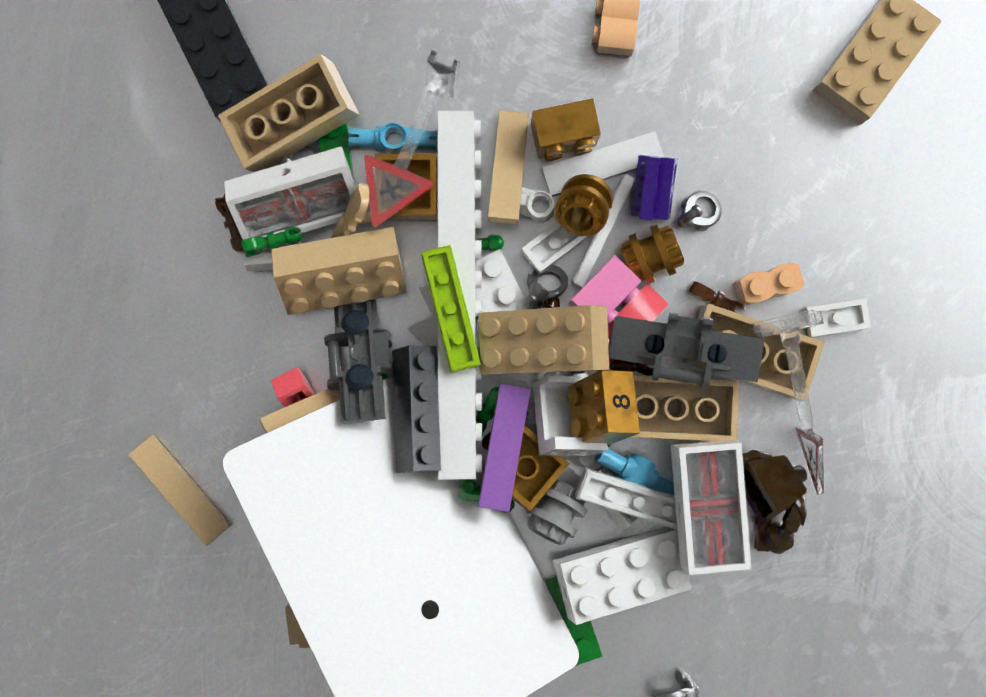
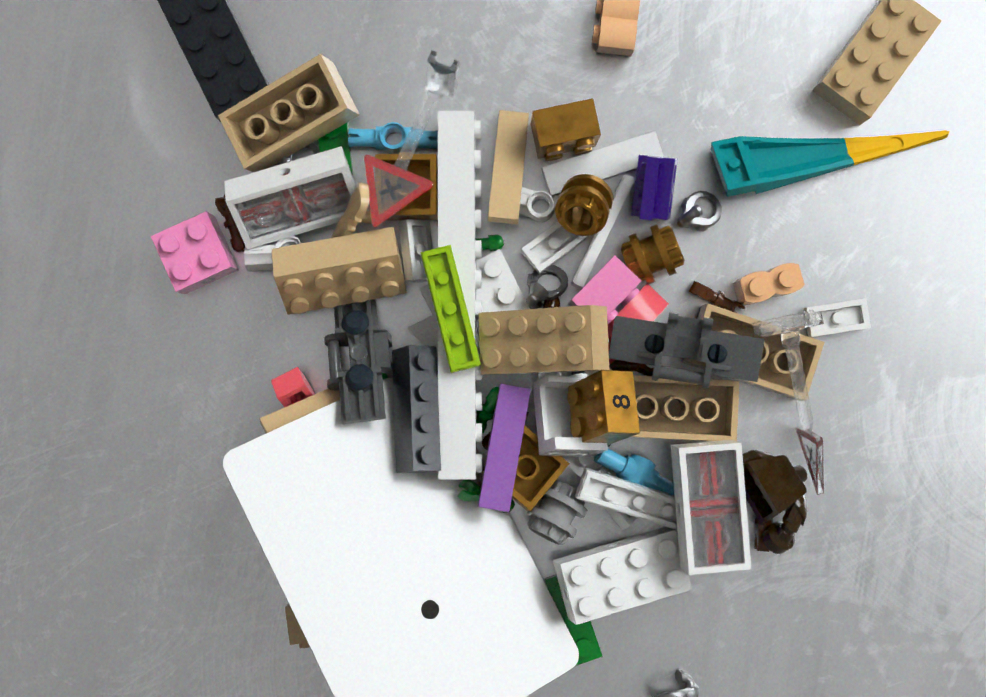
(179, 490): tan tile -> none
(194, 253): none -> bright pink brick
(257, 245): green piece -> none
(415, 238): none -> white plate
(771, 163): none -> teal plate

